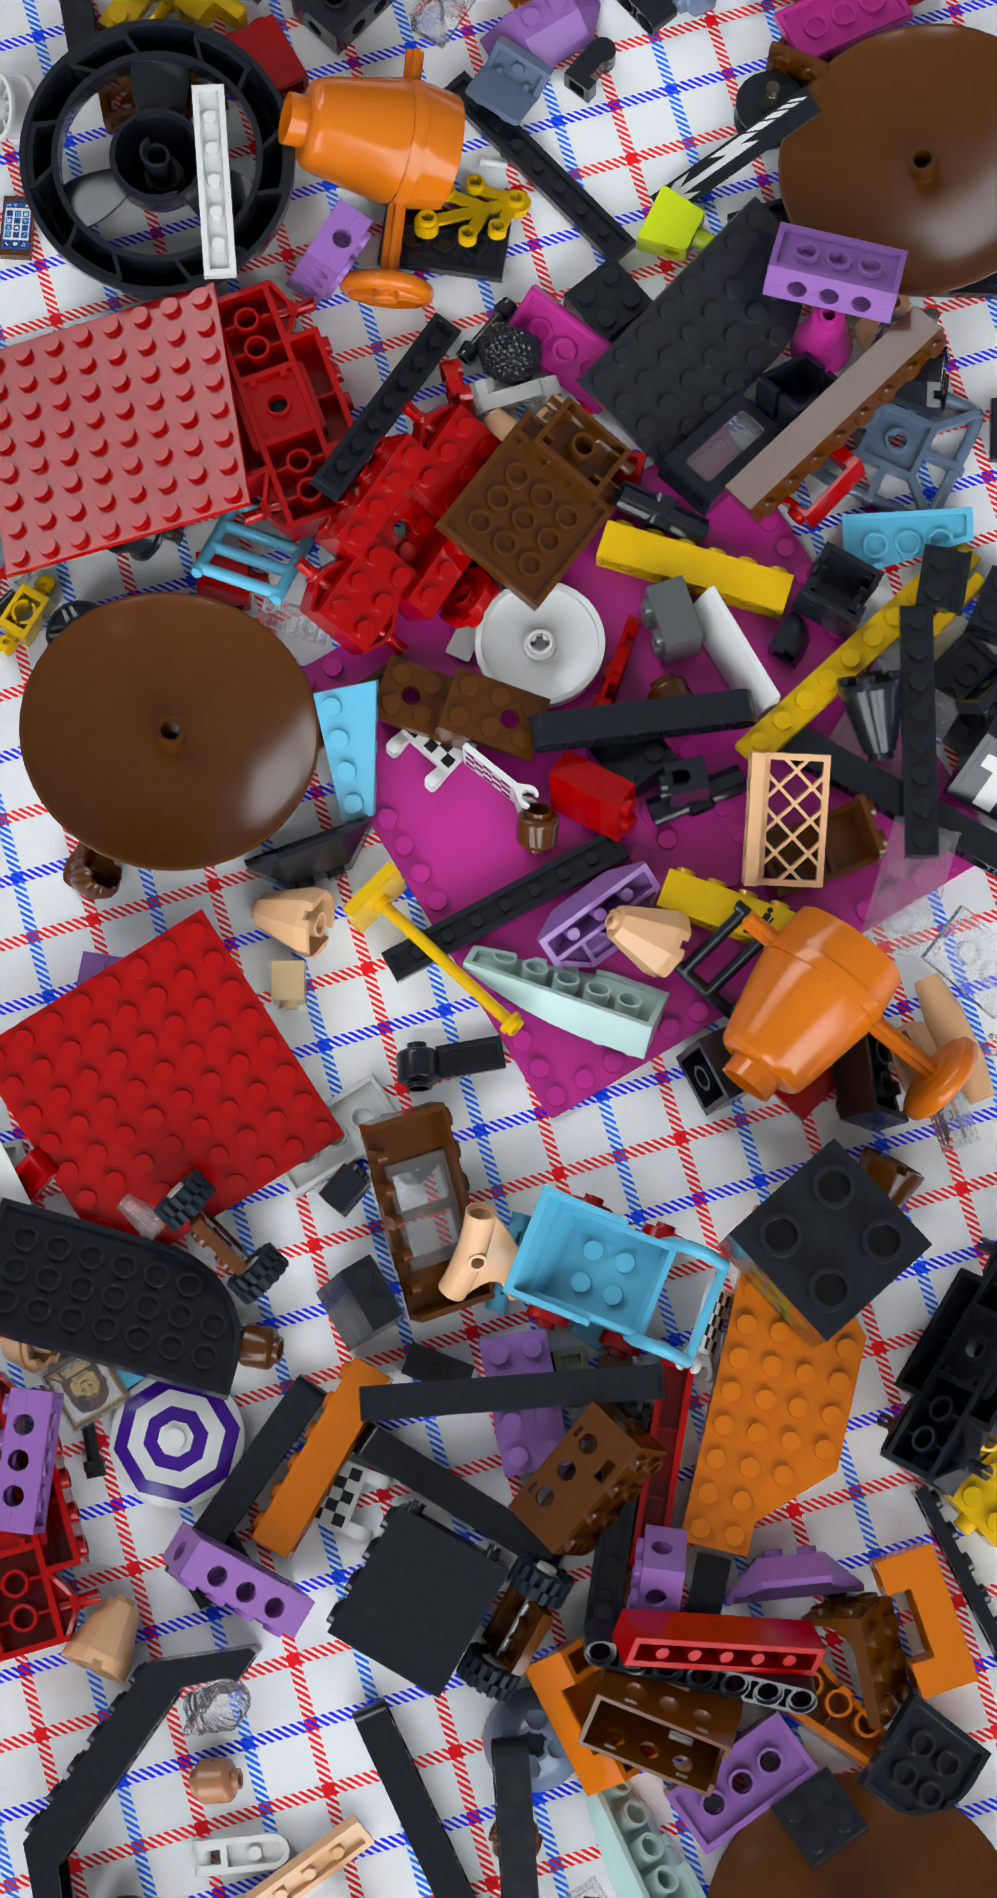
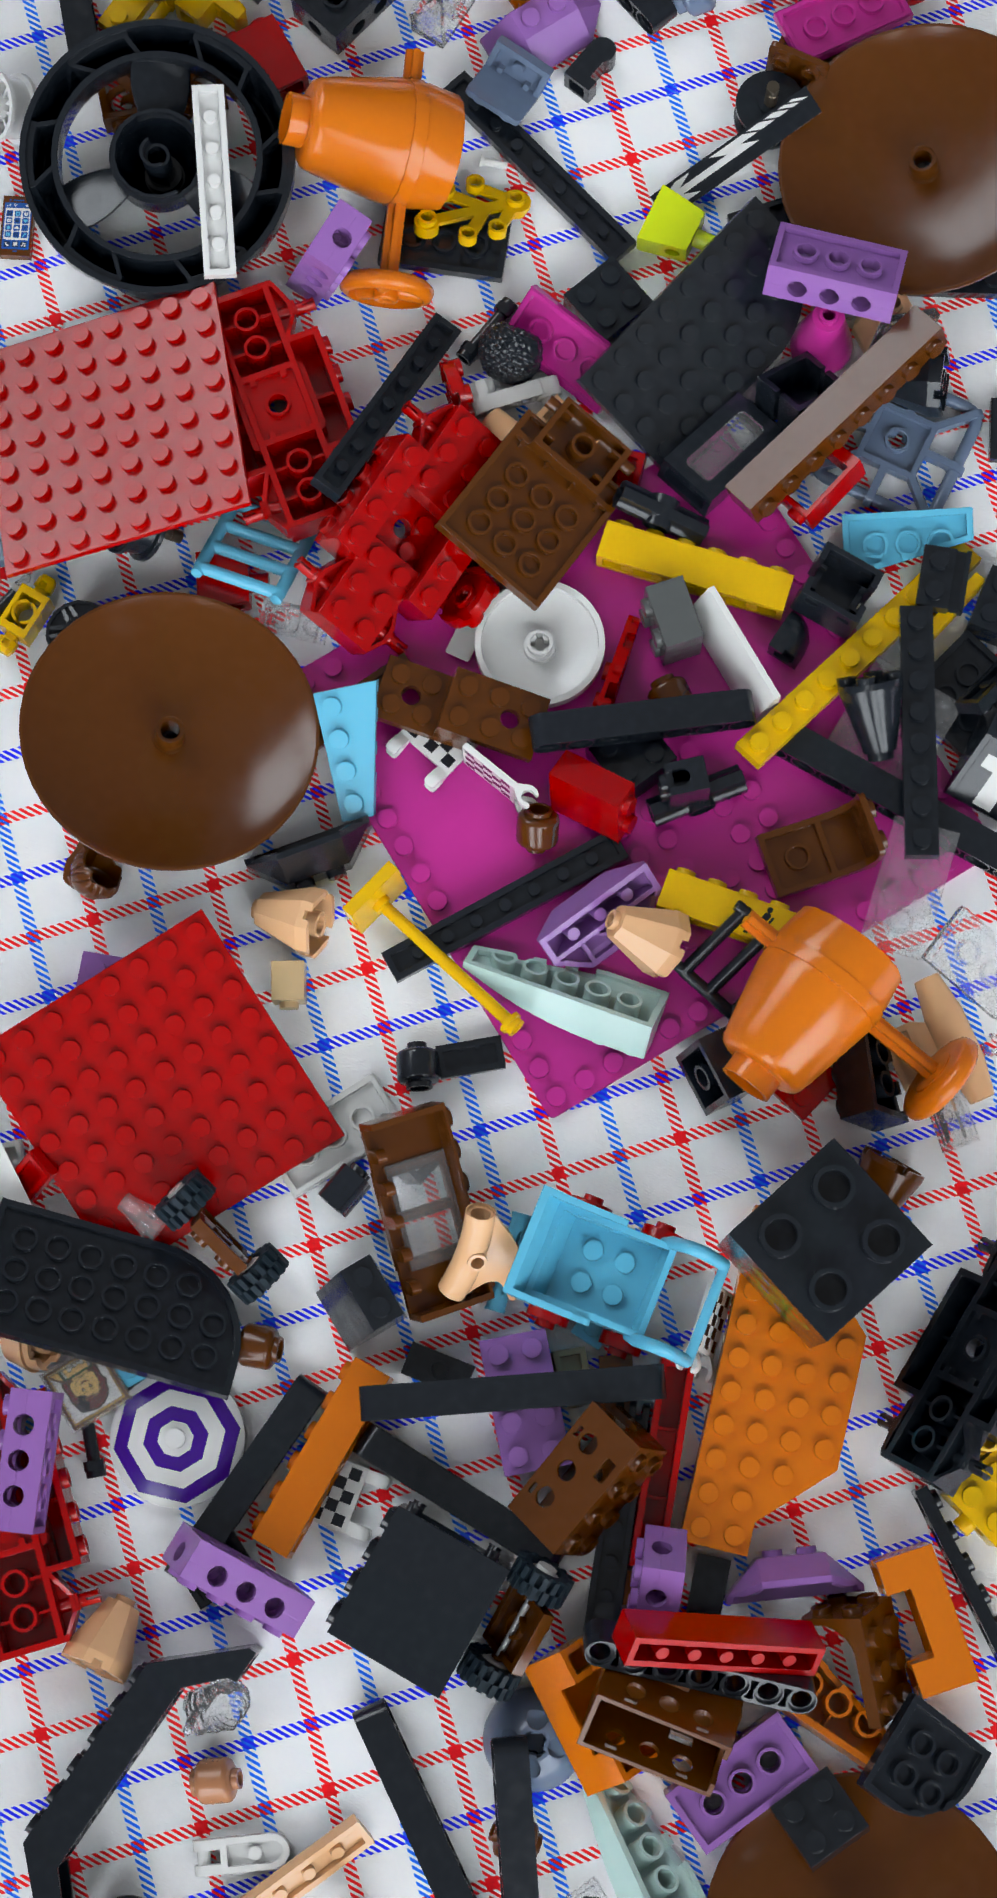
(756, 819): light nougat fence -> none

